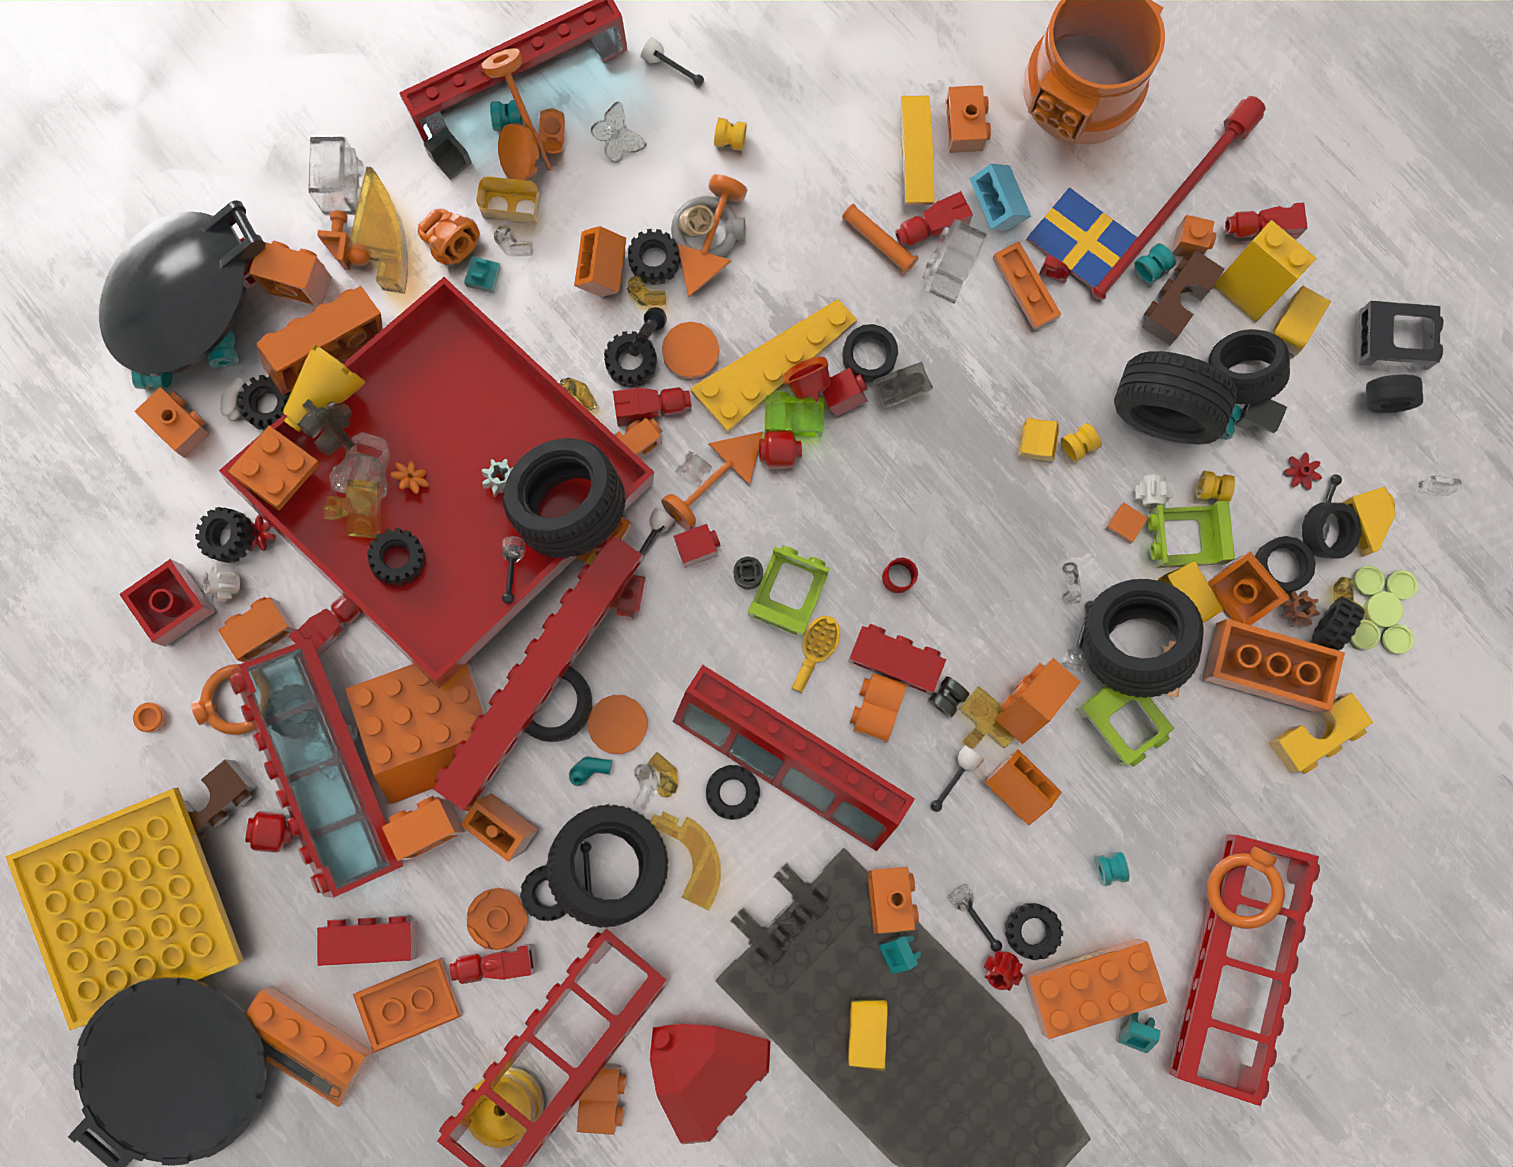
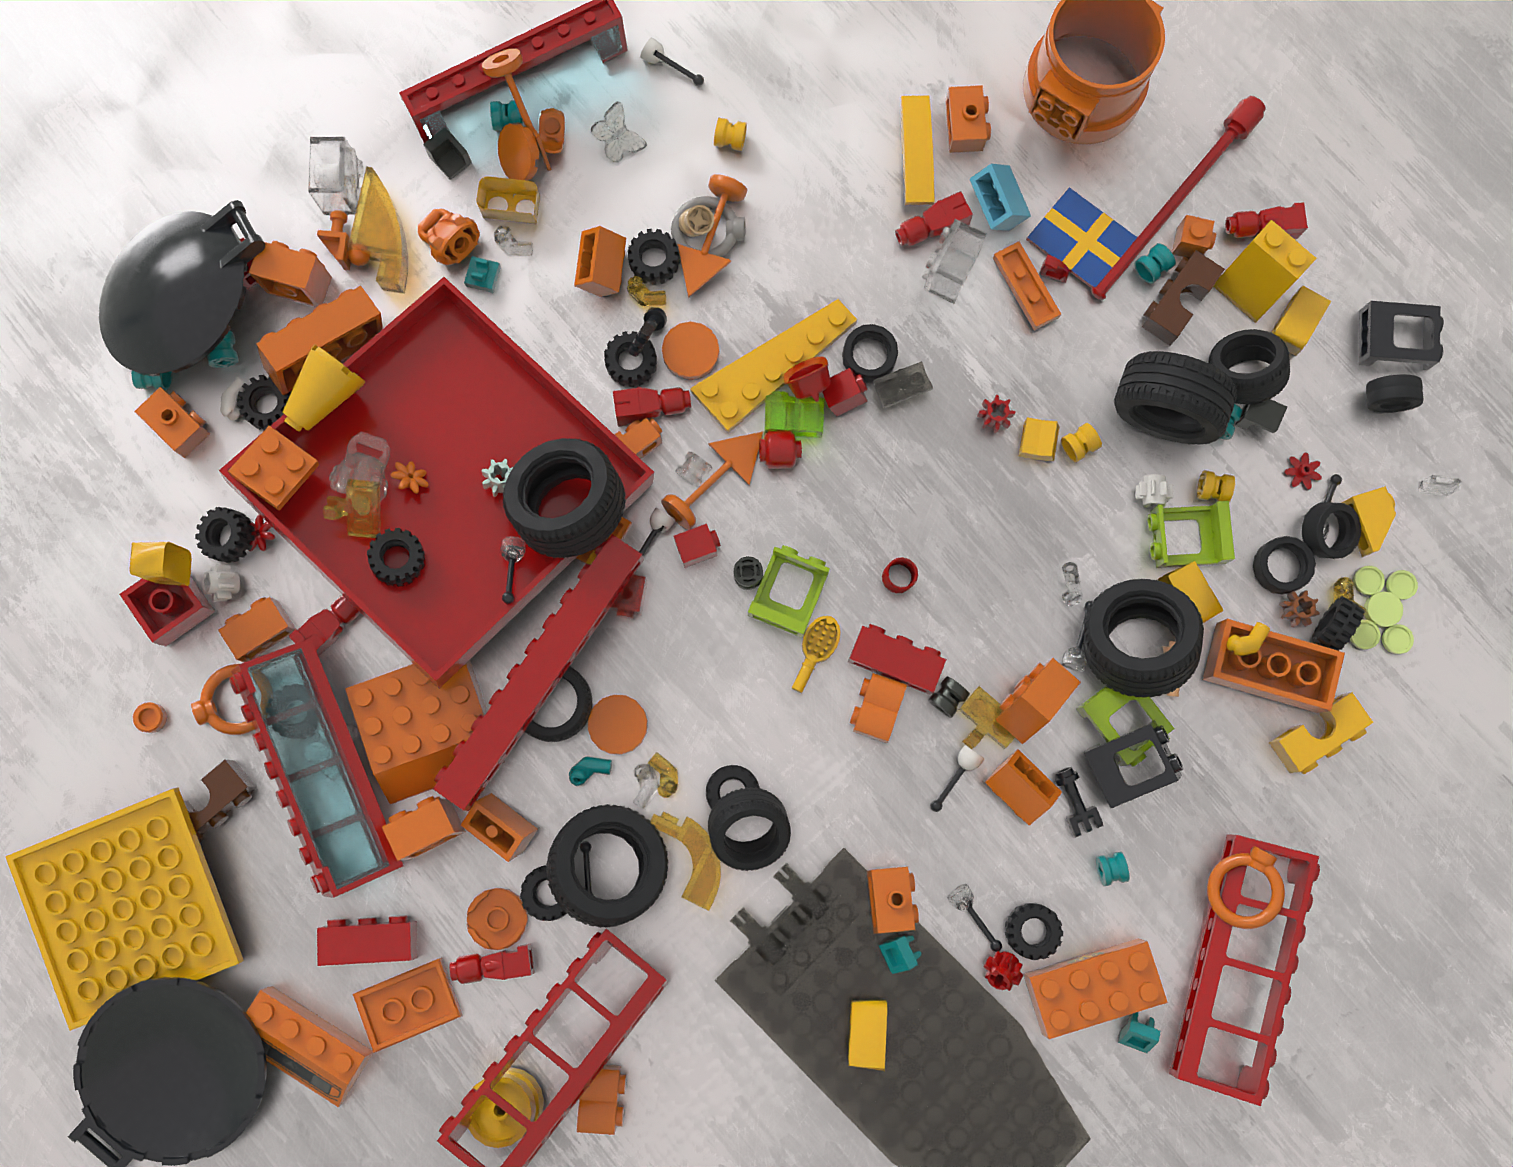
(161, 562): none -> yellow piece
(267, 832): red head -> none
(330, 423): clear smoke hips -> none
(579, 390): clear yellow arm -> none
(704, 1075): red brick -> none
(755, 853): none -> black tyre
(792, 758): red window -> none
(880, 238): orange pin -> none
(996, 422): none -> red gear
(1067, 778): none -> black hinge
(1108, 773): none -> black window
(1127, 523): orange tile -> none
(1247, 590): orange slope -> none
(1248, 644): none -> yellow arm

